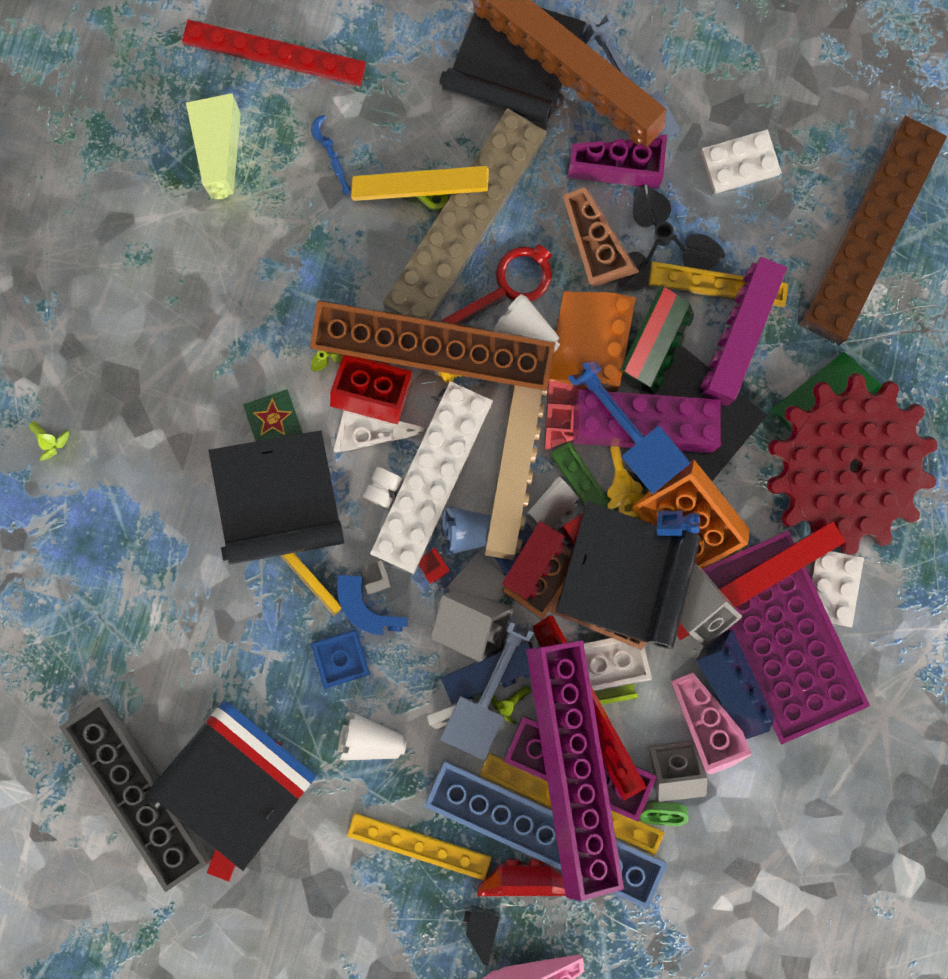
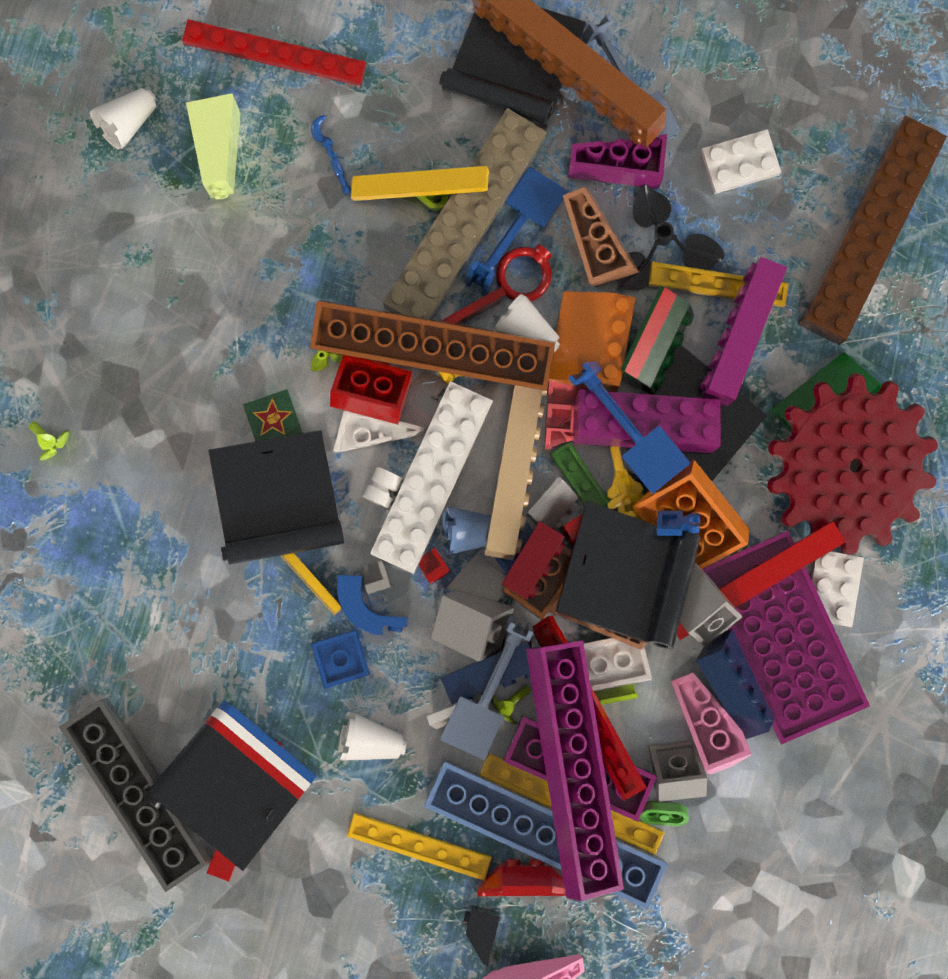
(124, 116): none -> white cone
(534, 199): none -> blue piece

